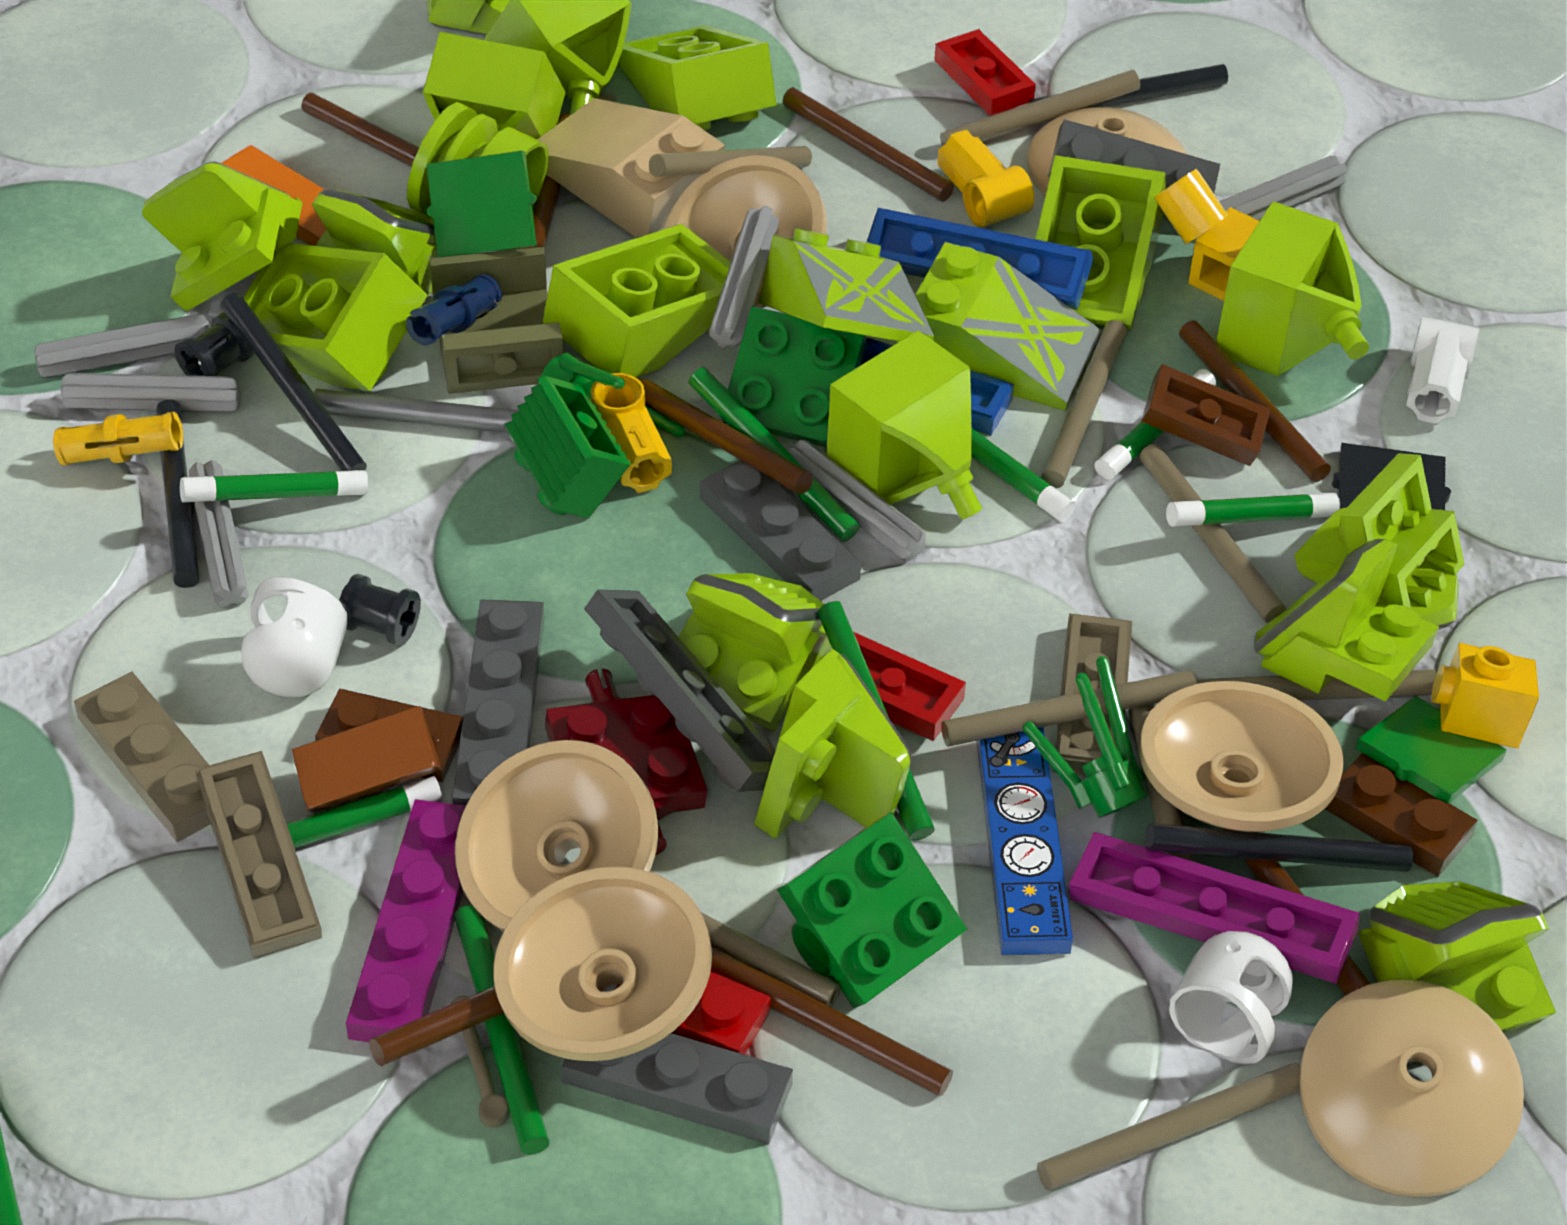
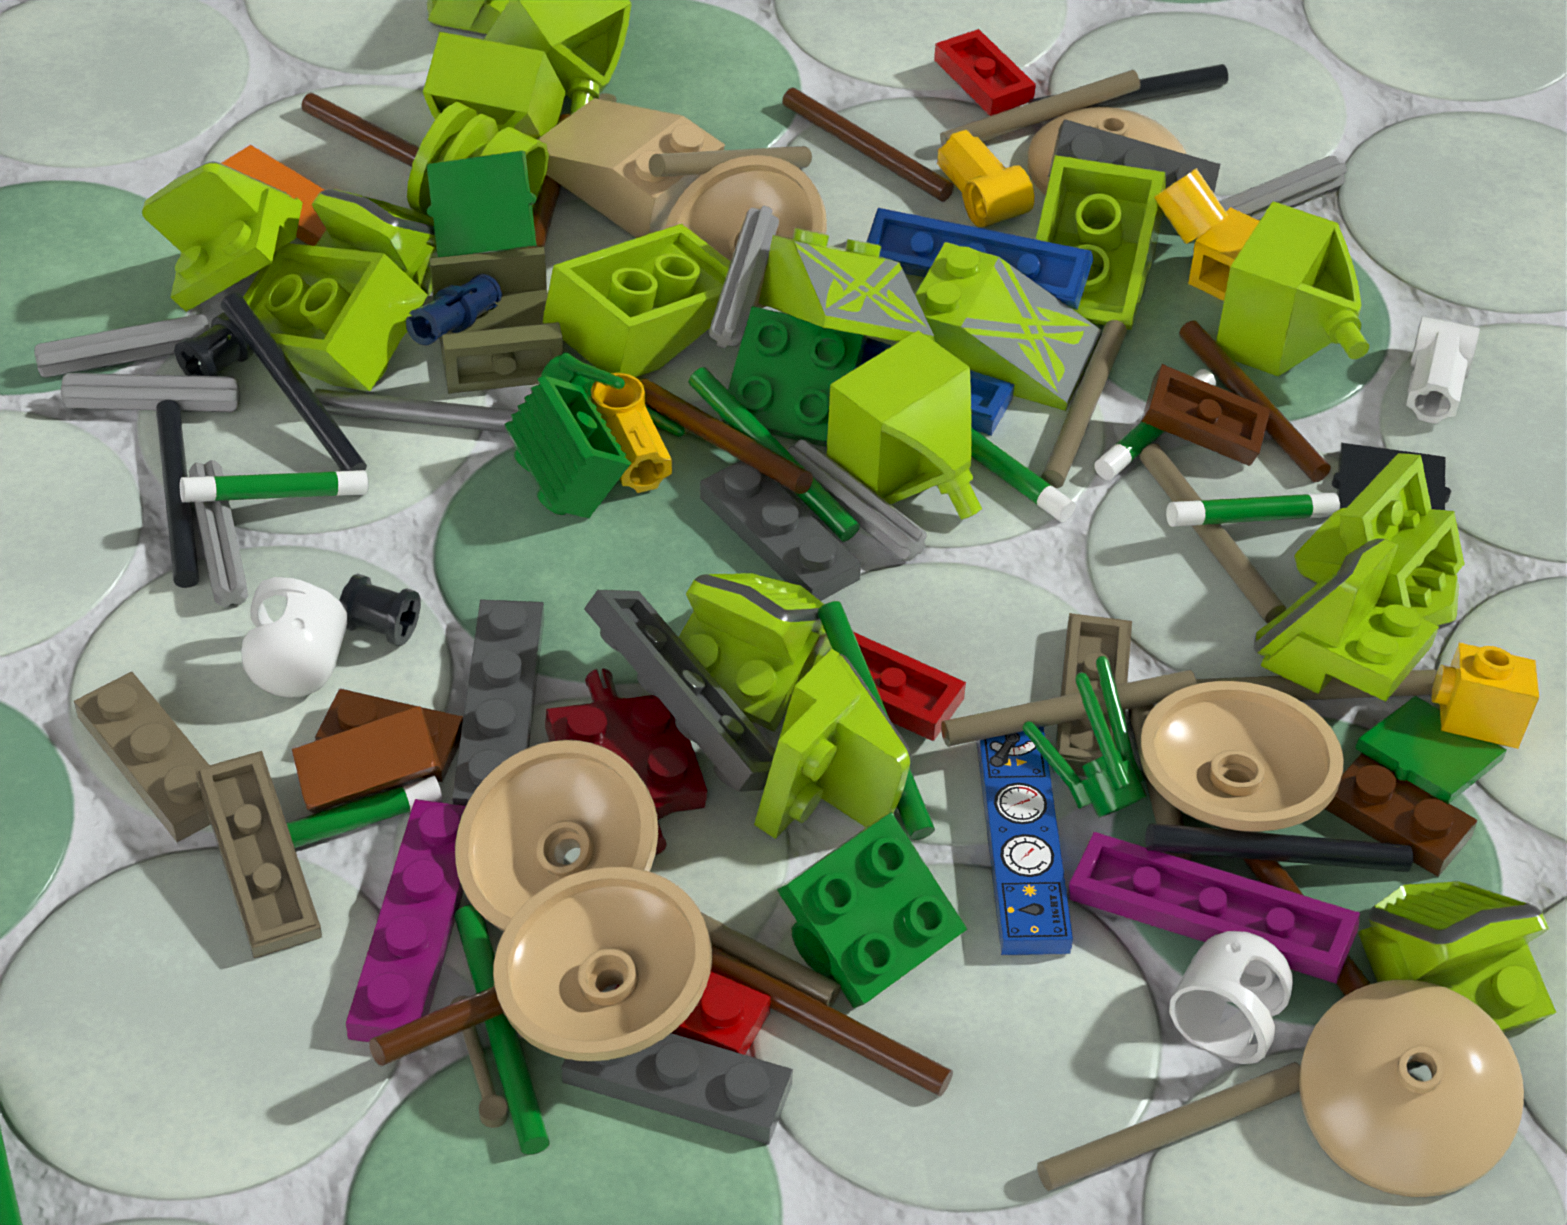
(118, 438): yellow pin -> none
(702, 74): lime slope -> none

